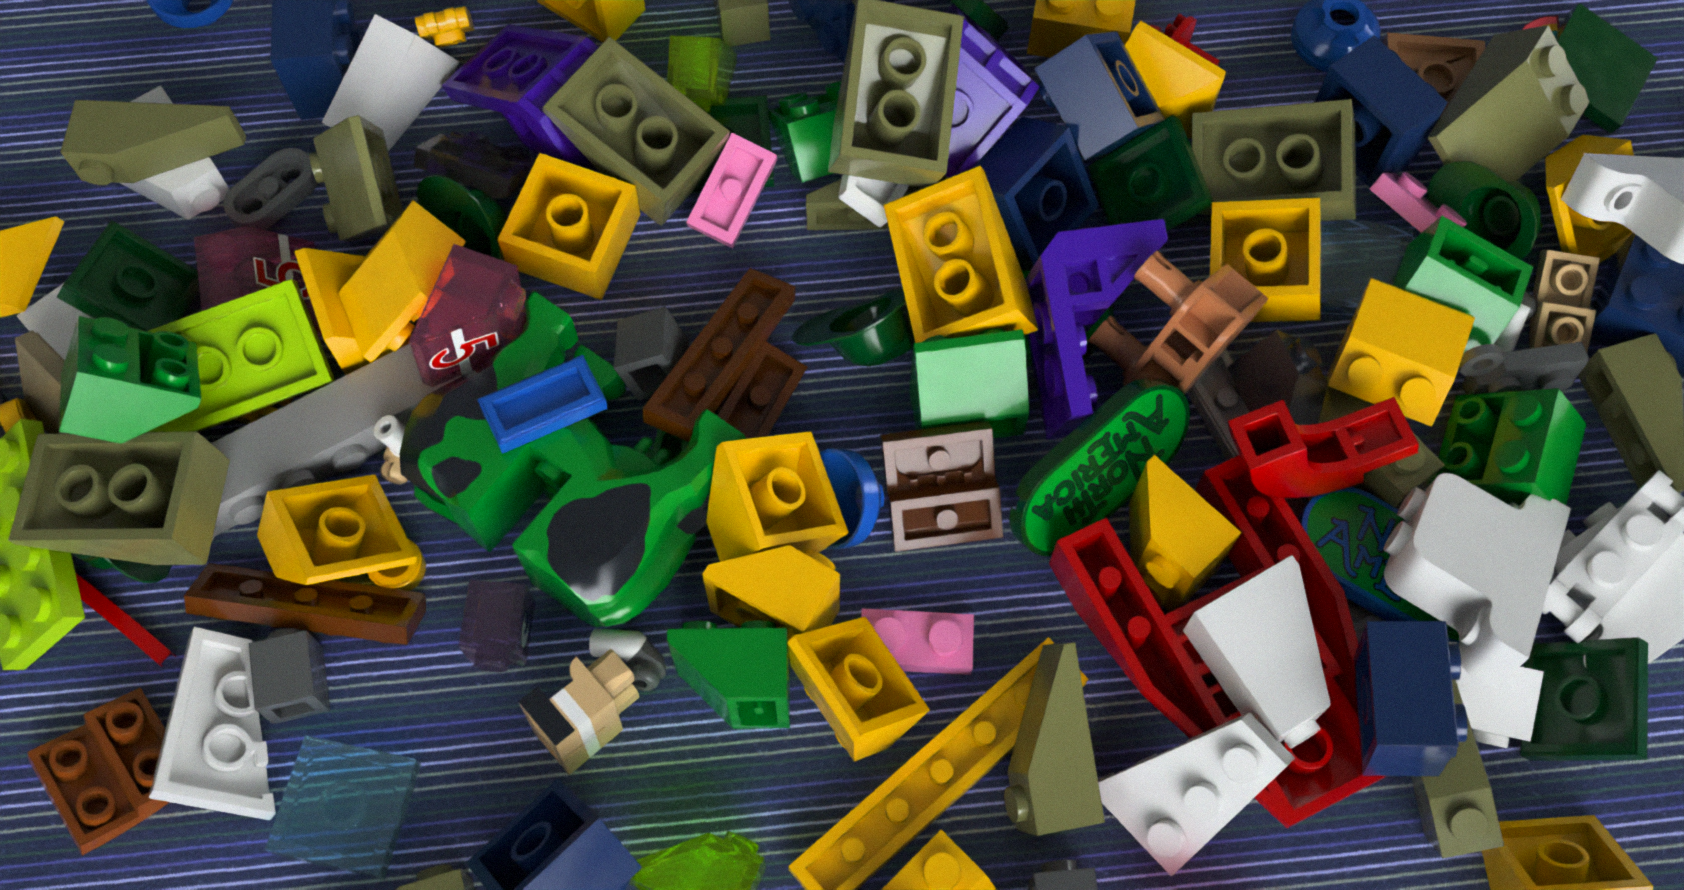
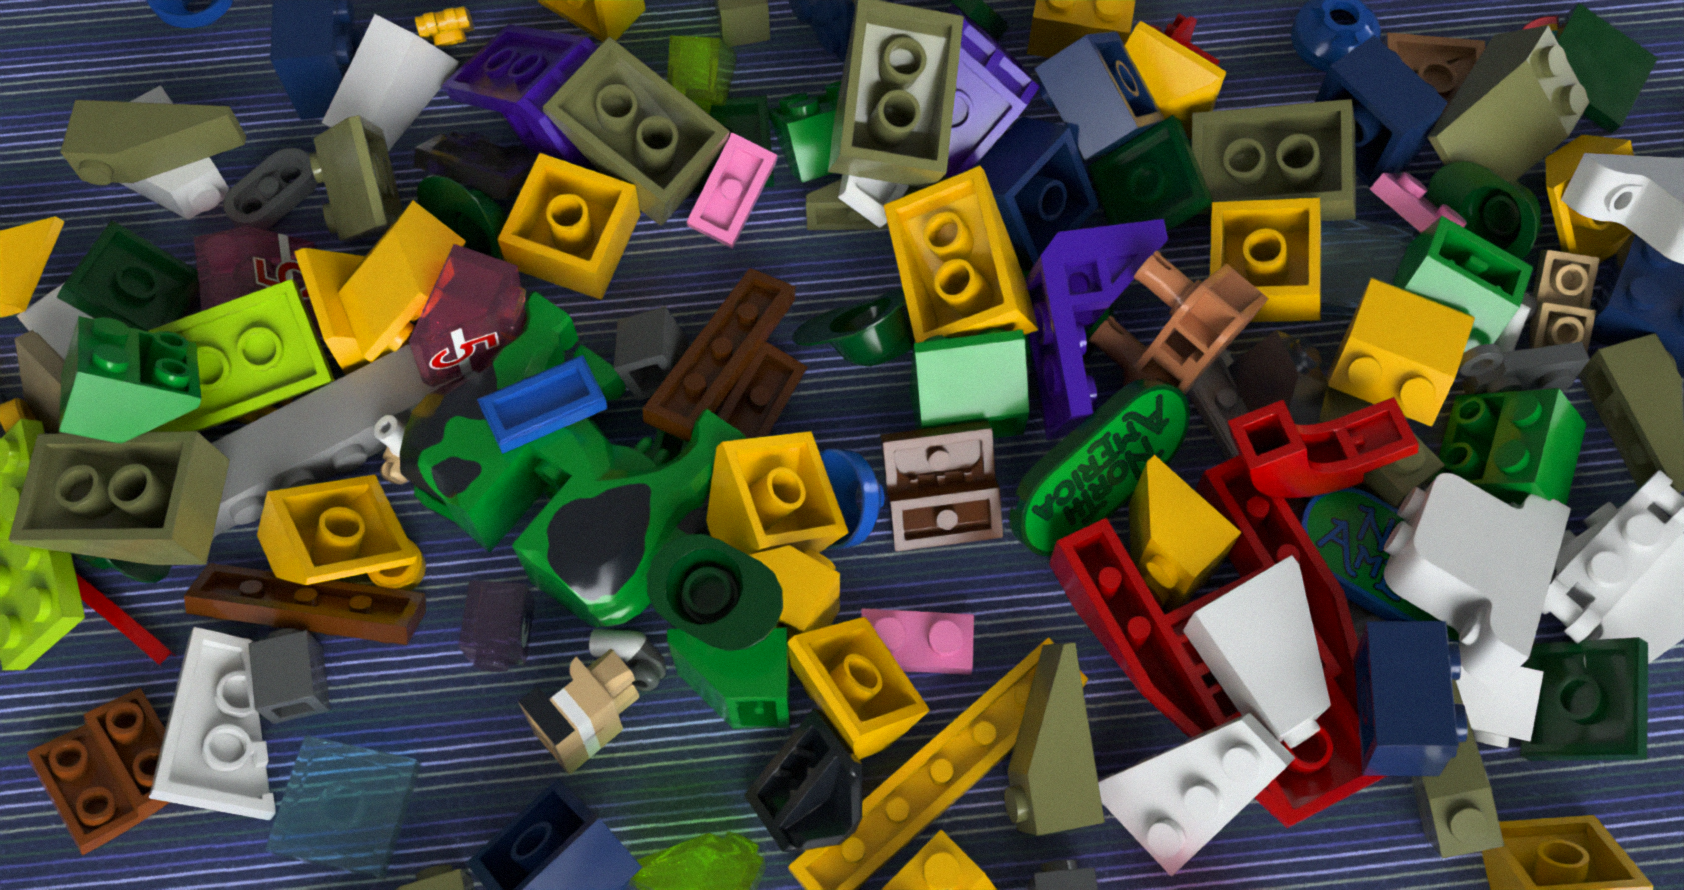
(714, 592): none -> dark green piece
(810, 789): none -> black slope

